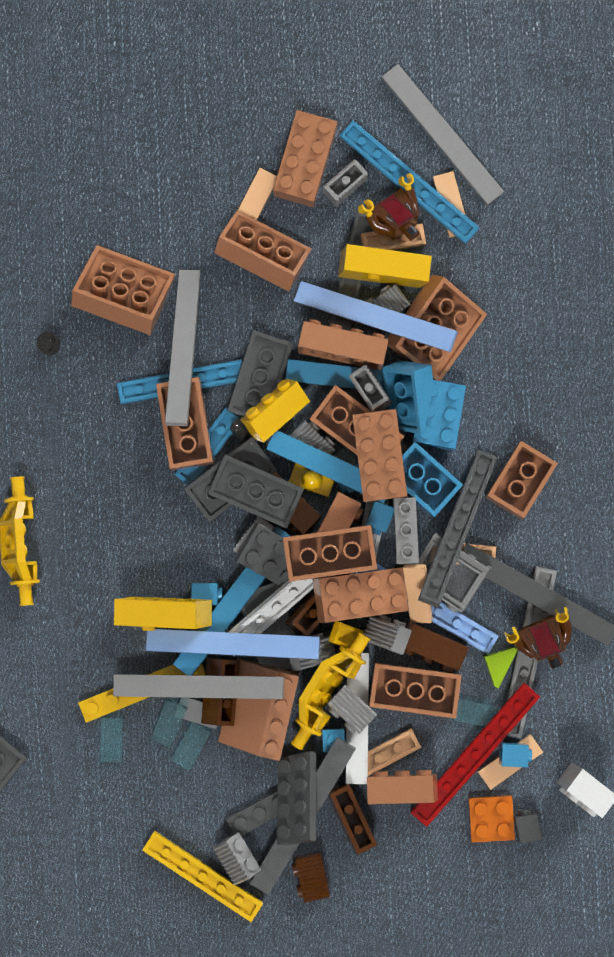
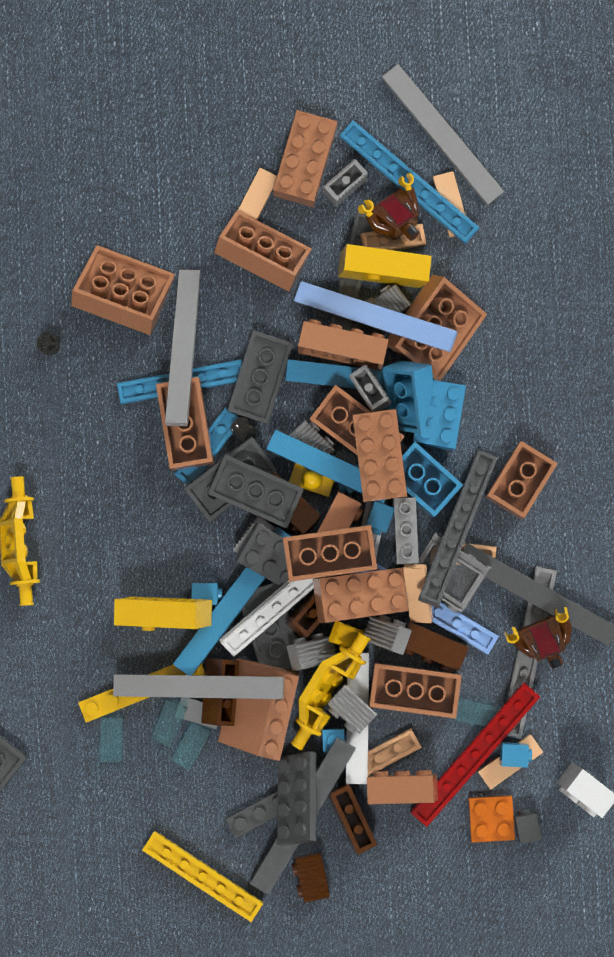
(233, 644): light blue tile -> none
(236, 858): light grey brick -> none
(275, 410): yellow brick -> none
(498, 664): lime slope -> none

